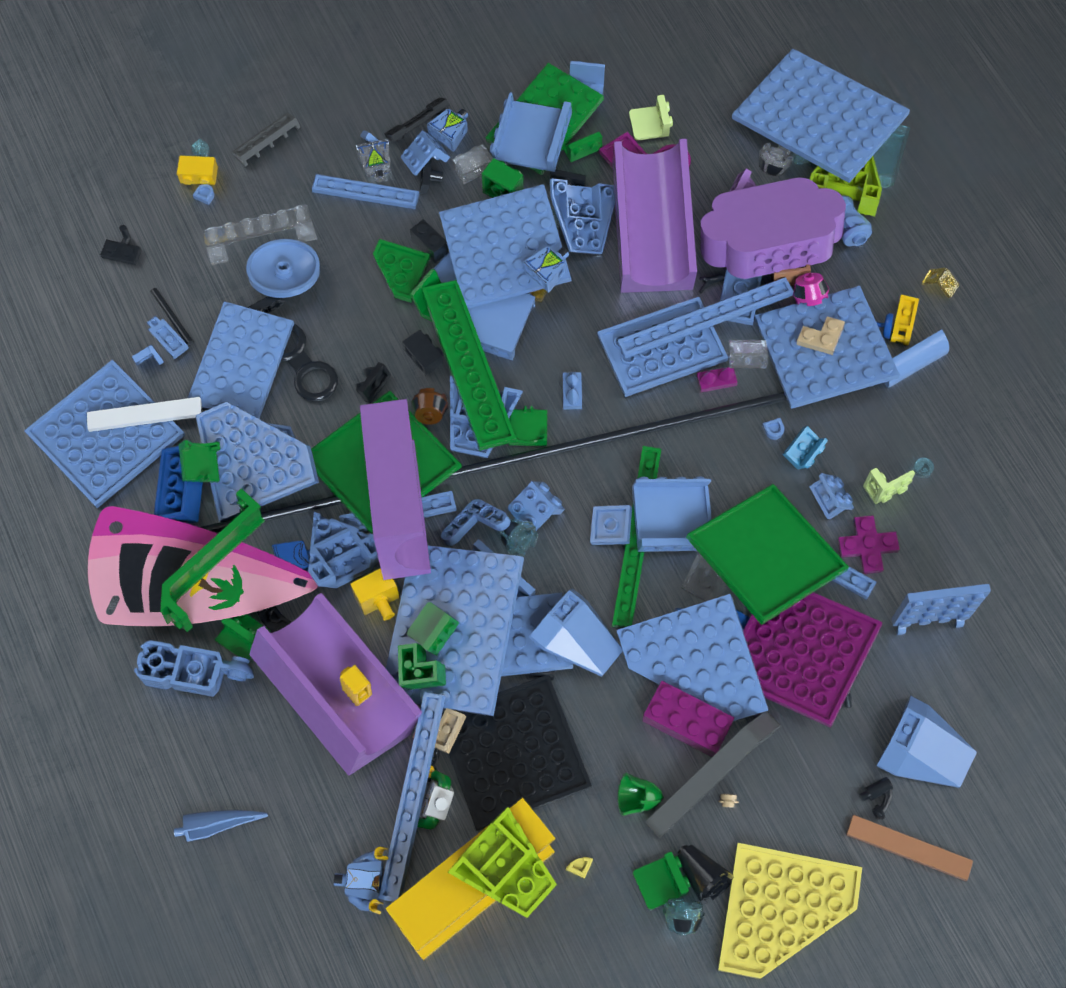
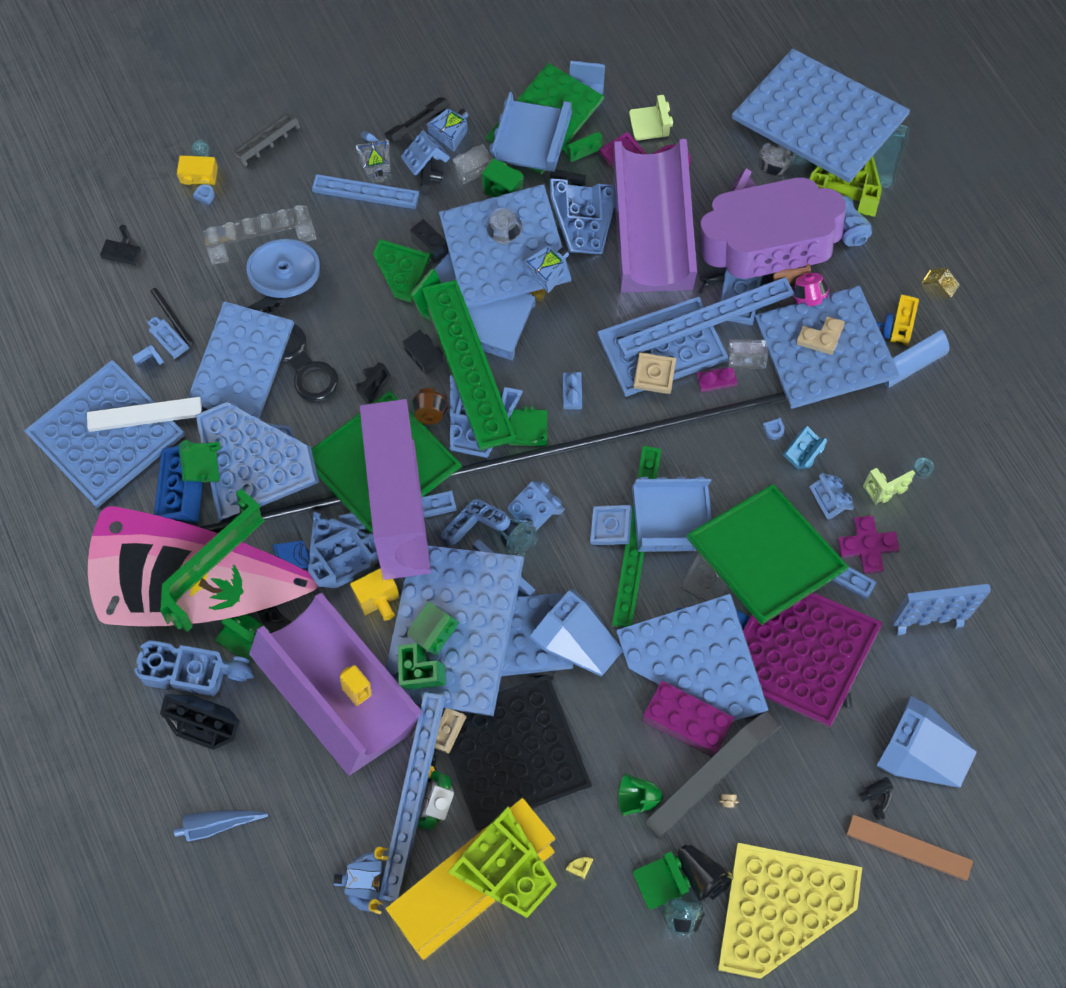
(200, 720): none -> black wedge
(504, 226): none -> clear cone
(654, 373): none -> tan plate

